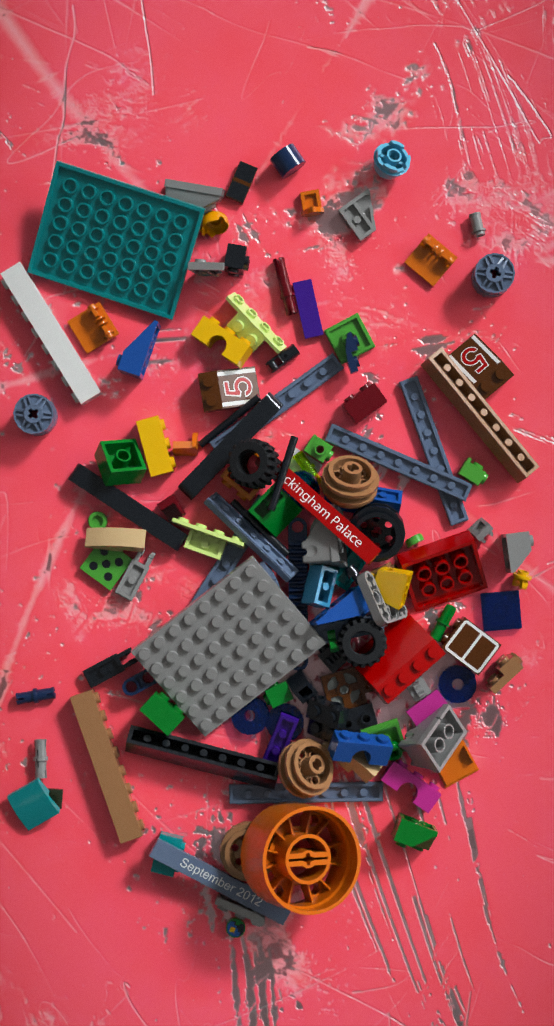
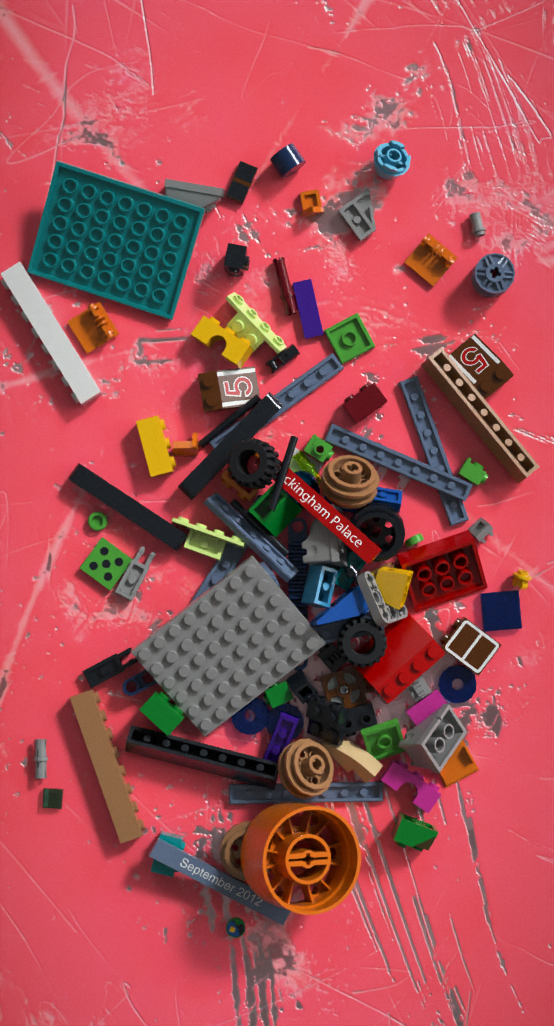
(33, 804): teal slope -> none
(35, 695): dark blue pin -> none
(46, 414): sand blue wheel -> none
(115, 539): tan slope -> none
(120, 462): green slope -> none
(138, 353): blue slope -> none
(171, 508): dark red panel -> none
(205, 268): light grey wing -> none
(214, 223): light orange hair -> none
(225, 903): light grey hinge -> none
(332, 641): green piece -> none
(346, 743): blue arch -> none
(351, 347): dark blue slope -> none
(395, 755): green bush -> none
(443, 622): green axle -> none
(508, 667): medium nougat plate -> none
(516, 549): light grey slope -> none

